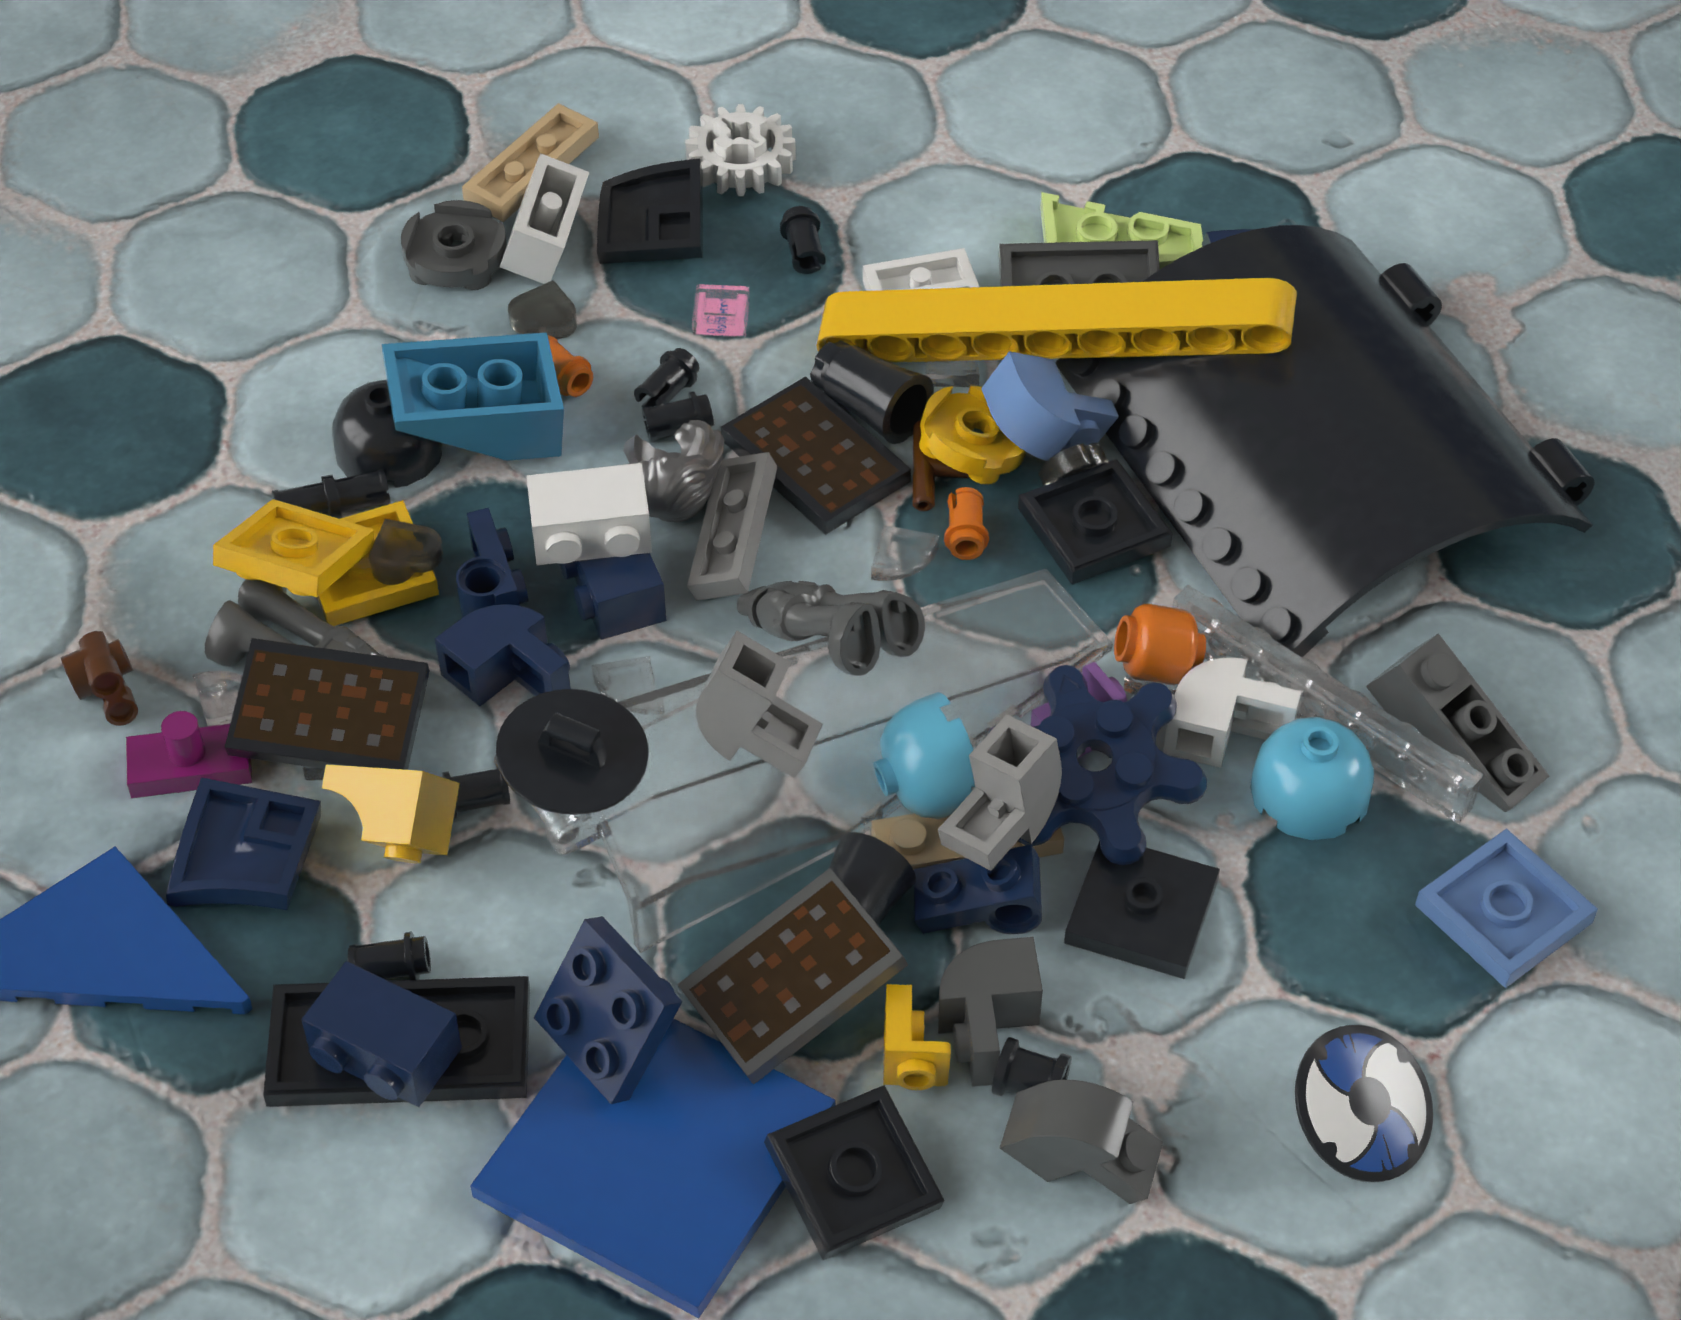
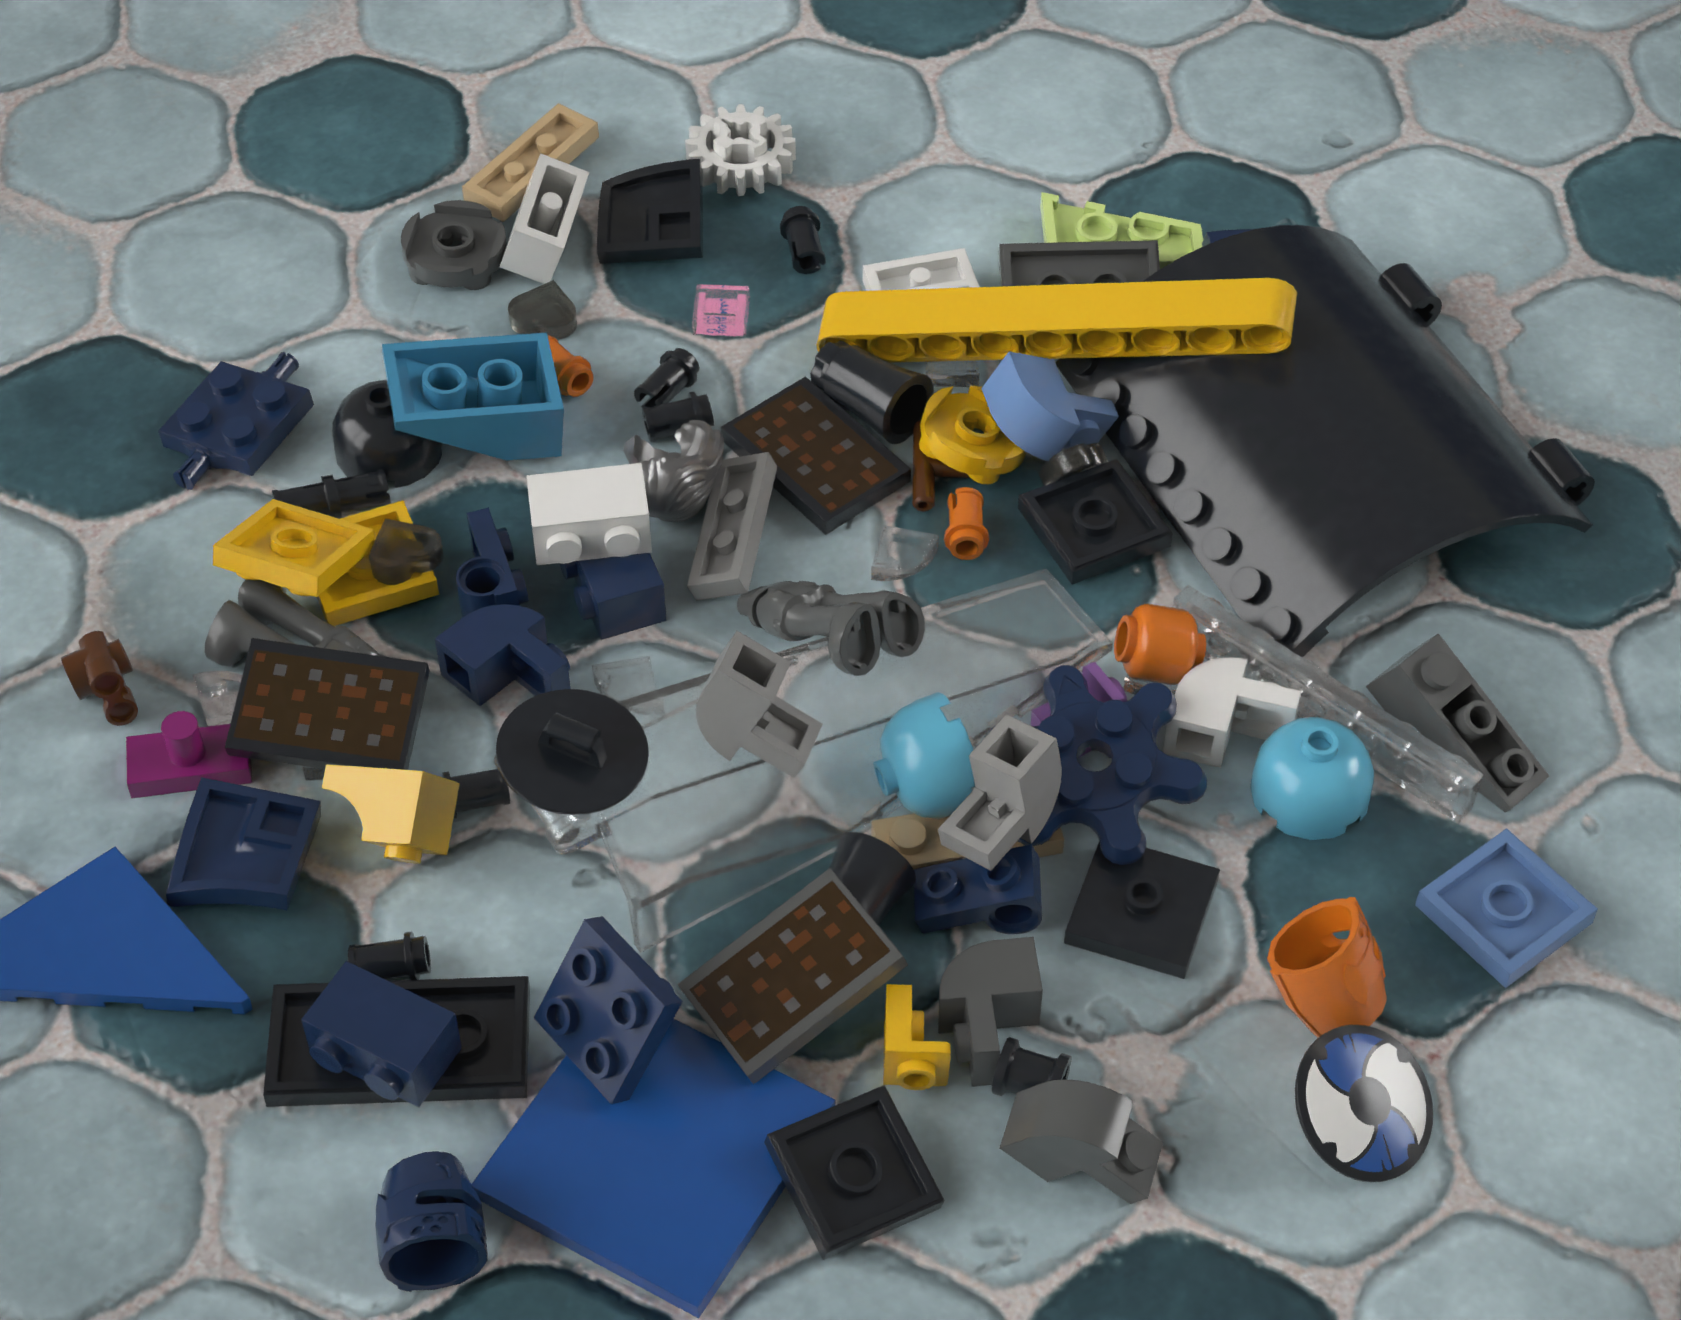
(235, 419): none -> dark blue plate
(429, 1224): none -> dark blue helmet
(1325, 977): none -> orange helmet

